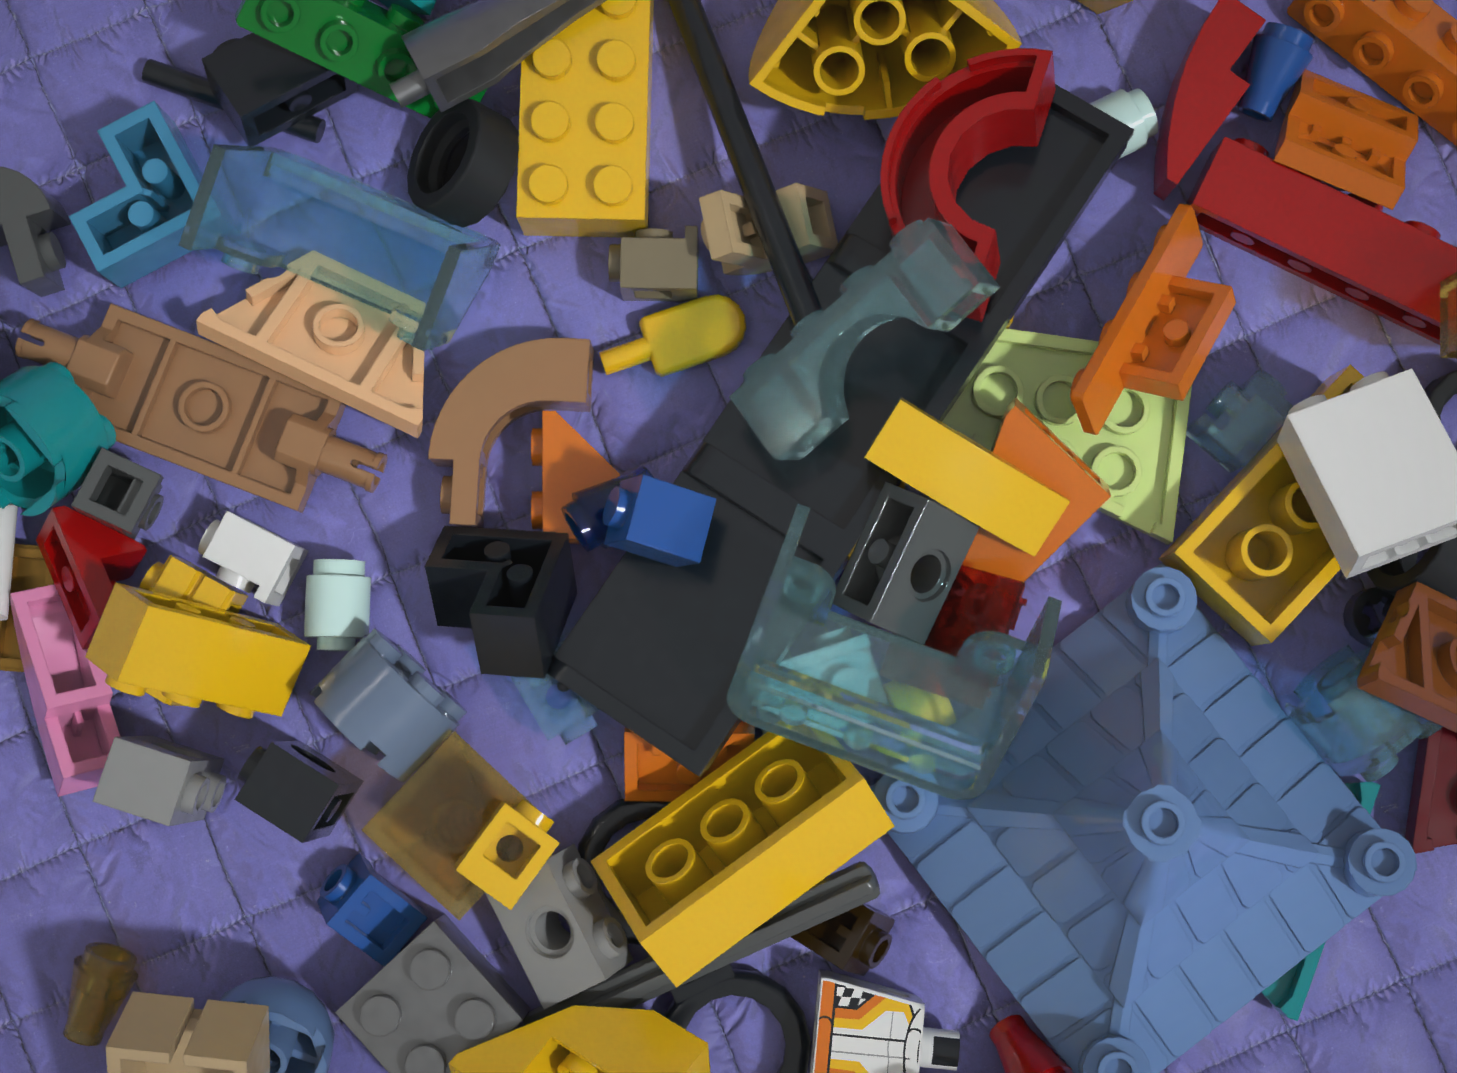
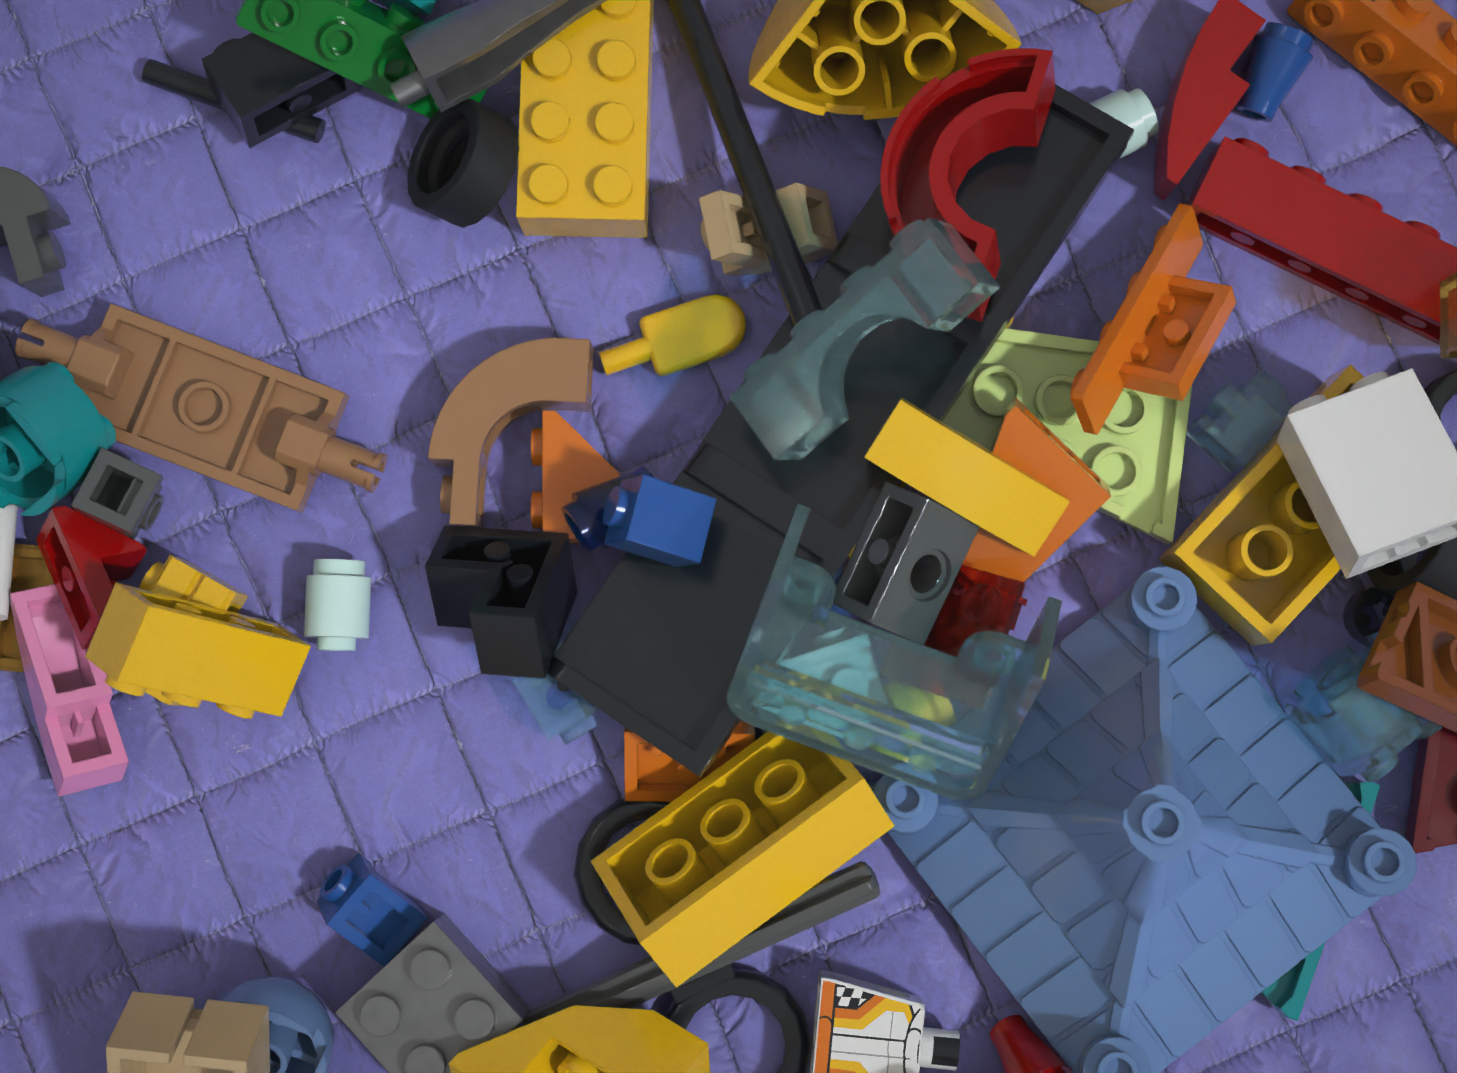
(97, 991): clear yellow cone -> none
(144, 221): dark azure brick -> none
(160, 780): light grey brick -> none
(252, 557): white brick -> none
(296, 789): black brick -> none
(326, 345): light nougat wing -> none
(342, 234): clear light blue windscreen -> none
(387, 704): sand blue brick -> none
(439, 816): clear yellow brick -> none
(508, 878): yellow brick -> none
(552, 958): light grey brick -> none
(656, 265): dark tan brick -> none
(852, 939): dark brown bracket -> none
(1347, 139): orange slope -> none

